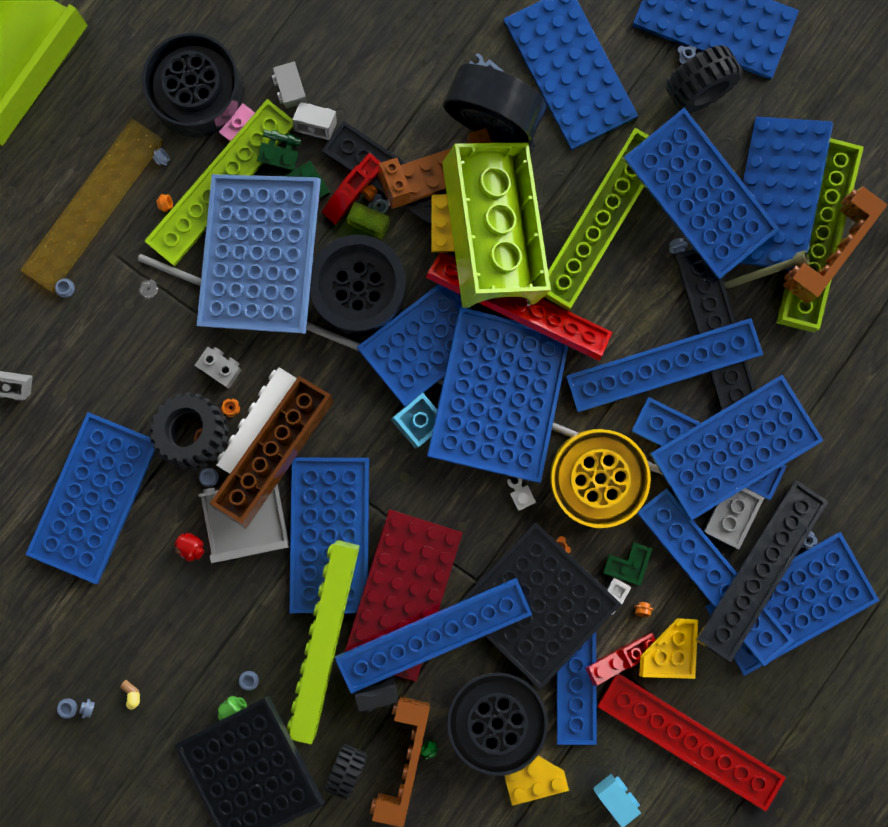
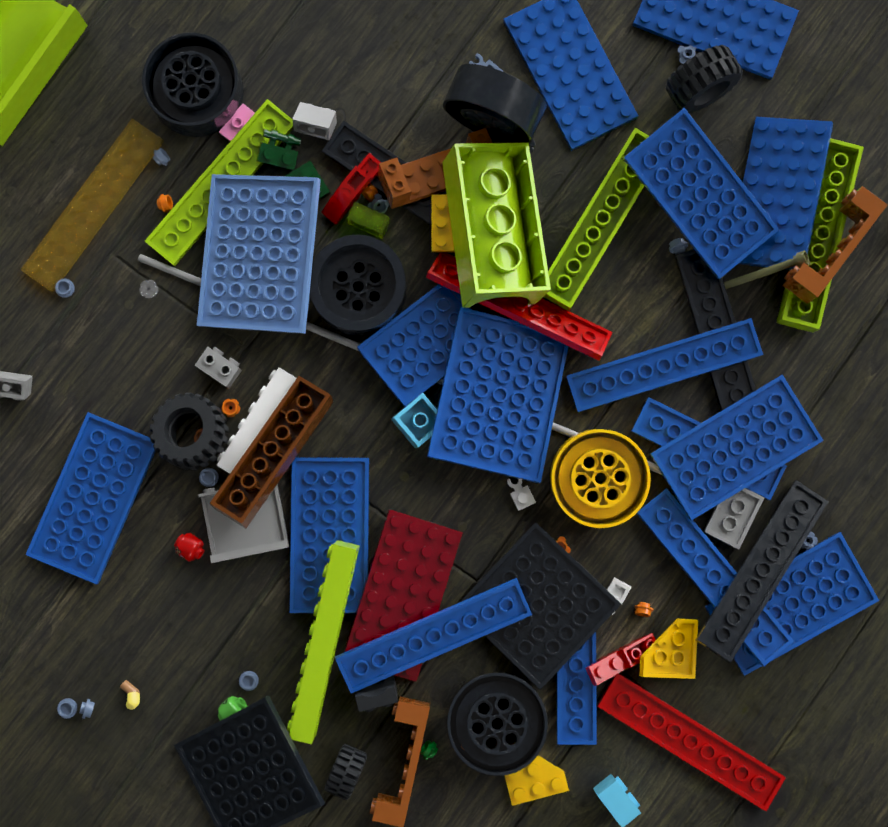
(290, 85): light grey brick -> none
(632, 568): dark green plate -> none

